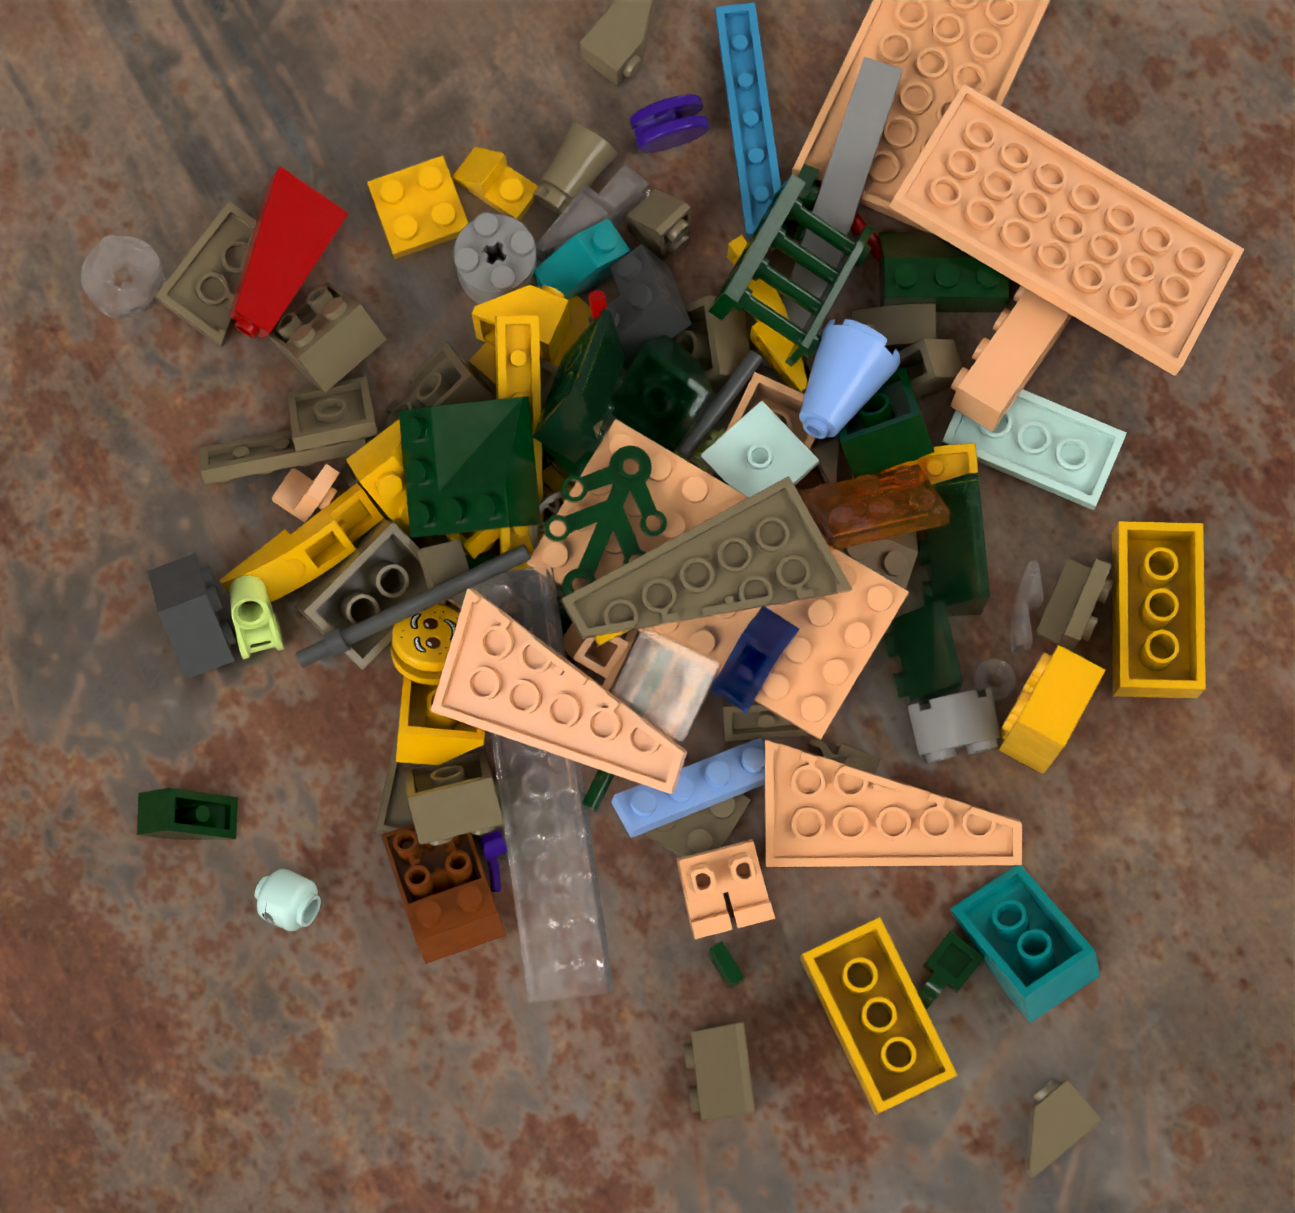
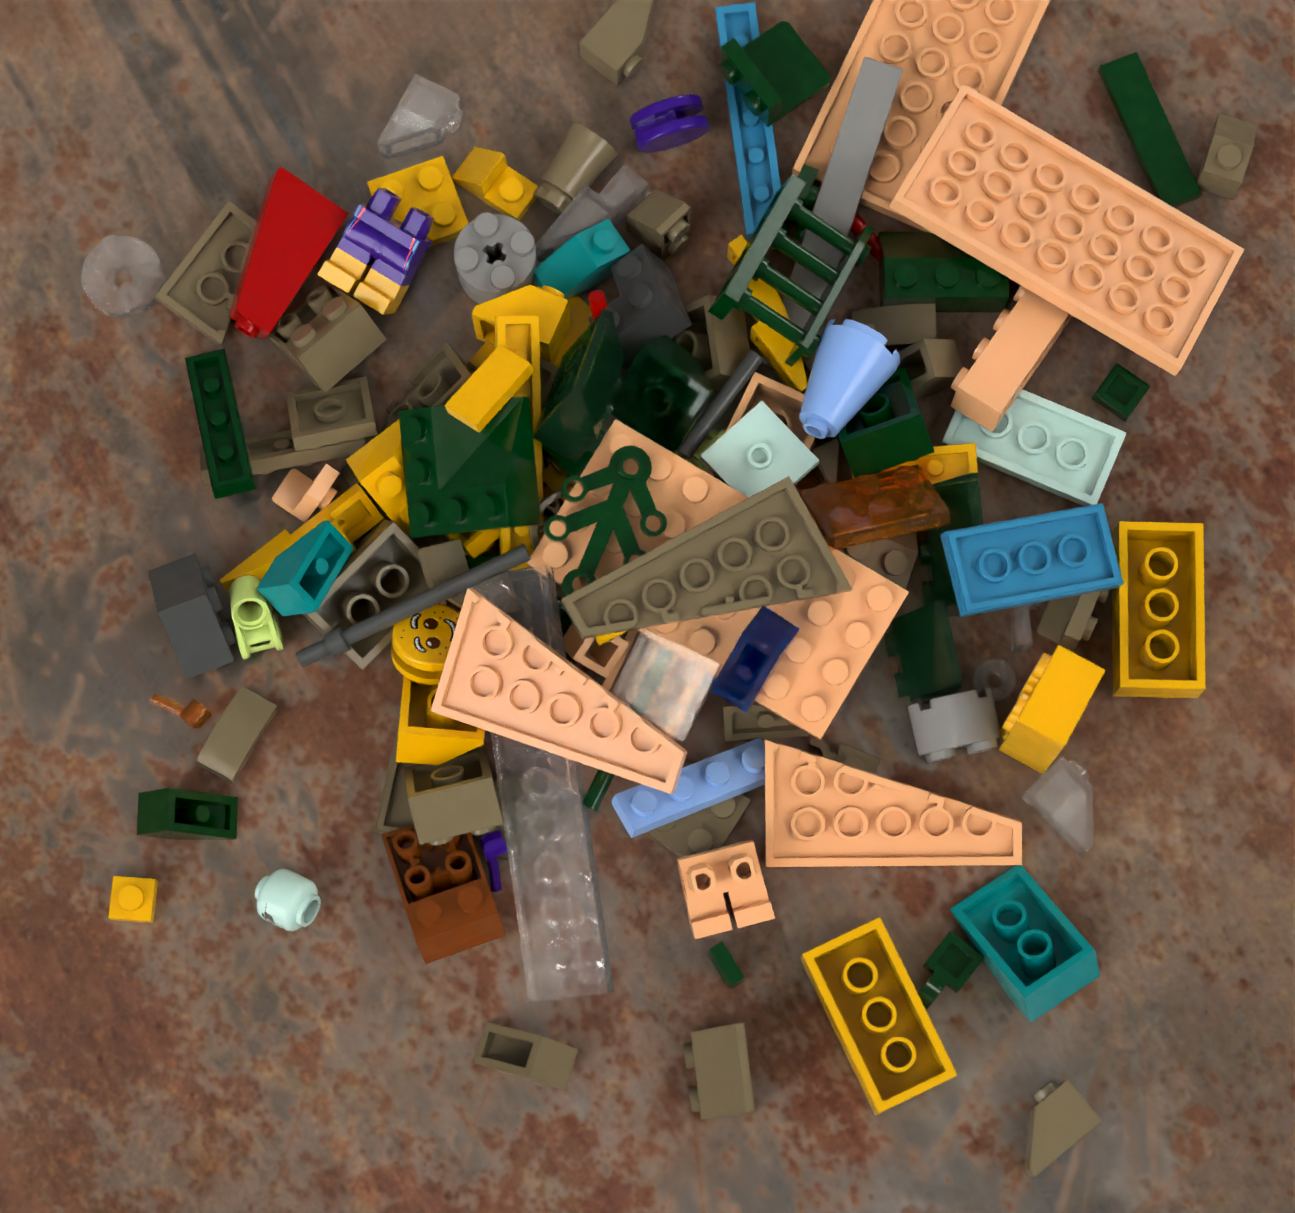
(133, 899): none -> yellow plate
(193, 714): none -> clear orange hand
(220, 424): none -> dark green tile
(236, 734): none -> dark tan slope
(305, 571): none -> teal slope
(379, 252): none -> dark purple hips
(420, 119): none -> clear slope
(489, 388): none -> yellow tile
(525, 1056): none -> dark tan slope
(773, 72): none -> dark green bracket
(1031, 559): none -> dark azure tile
(1065, 803): none -> clear slope
(1121, 392): none -> dark green tile
(1149, 130): none -> dark green tile
(1227, 156): none -> dark tan slope

